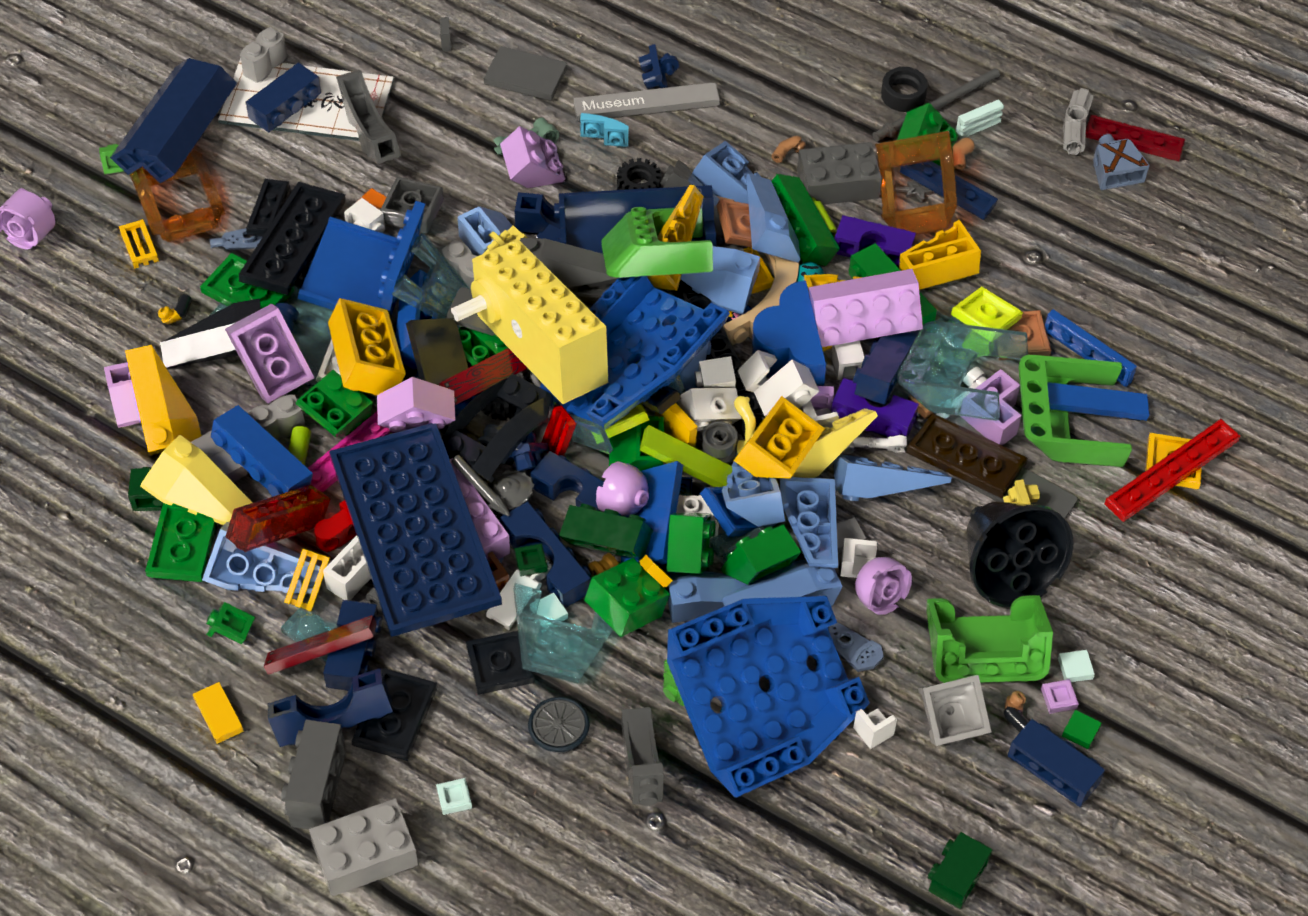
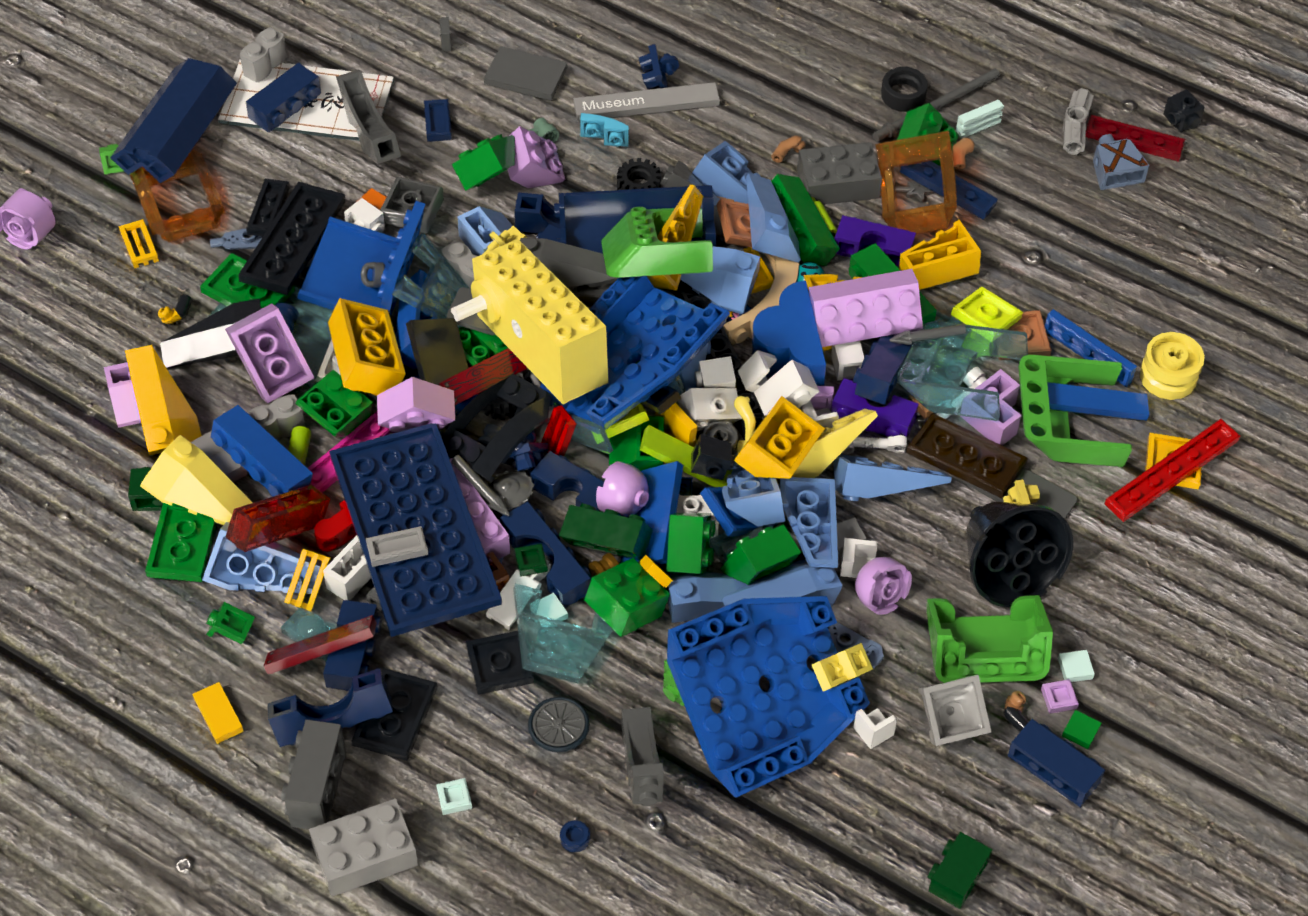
(378, 268): none -> dark grey tile
(396, 546): none -> light grey tile
(437, 120): none -> dark blue tile
(485, 161): none -> green slope
(574, 836): none -> dark blue tile
(712, 457): none -> black brick
(842, 667): none -> light yellow slope
(908, 337): none -> dark grey piece
(1171, 365): none -> light yellow wheel
(1183, 111): none -> black brick

